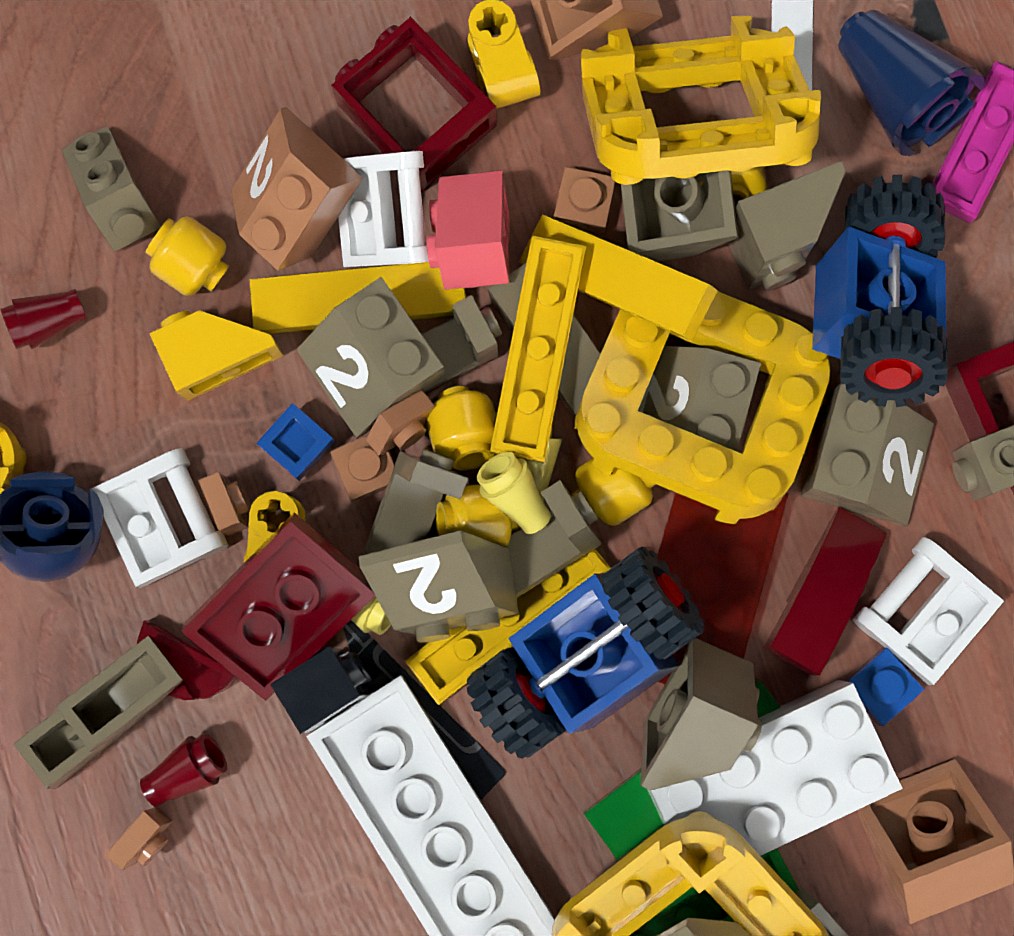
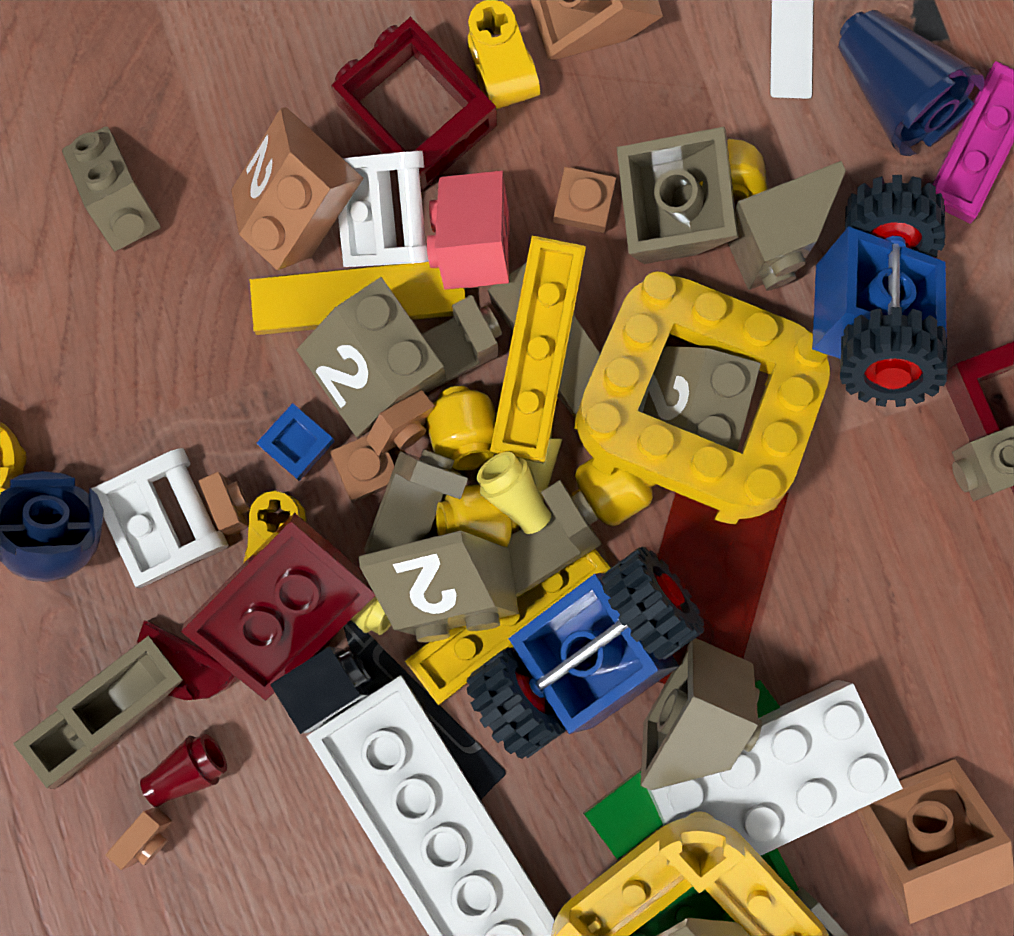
(41, 317): dark red cone -> none
(187, 256): yellow head -> none
(209, 351): yellow slope -> none
(634, 281): yellow tile -> none
(764, 61): yellow plate -> none
(826, 593): dark red slope -> none
(867, 457): dark tan slope -> none
(884, 686): blue plate -> none
(941, 624): white plate -> none

